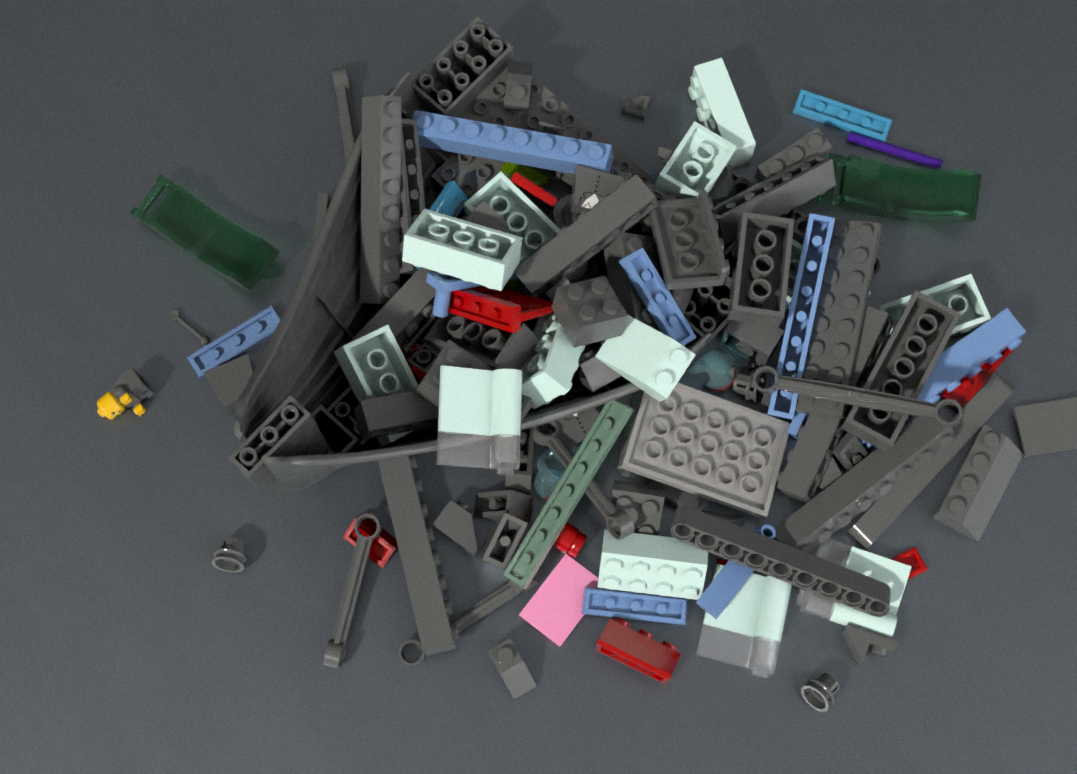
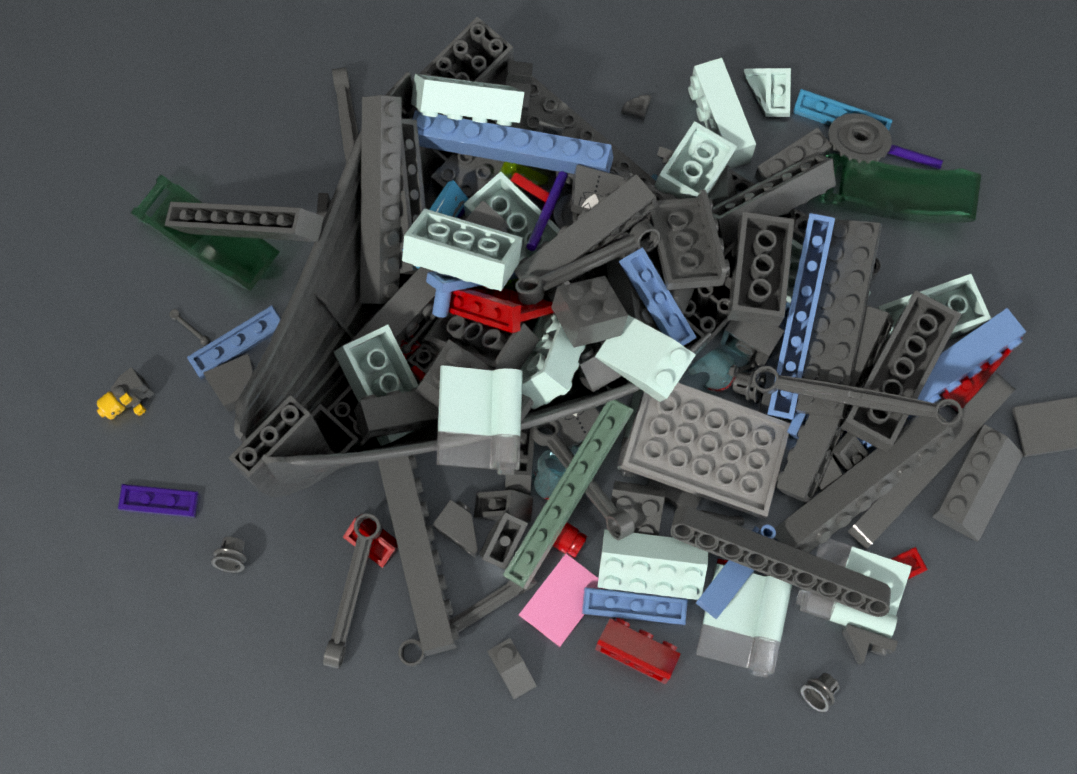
(158, 500): none -> dark purple tile
(245, 221): none -> dark grey brick
(468, 99): none -> light aqua brick
(547, 211): none -> dark purple bar
(586, 263): none -> dark grey piece
(771, 89): none -> light aqua wing
(860, 137): none -> dark grey gear

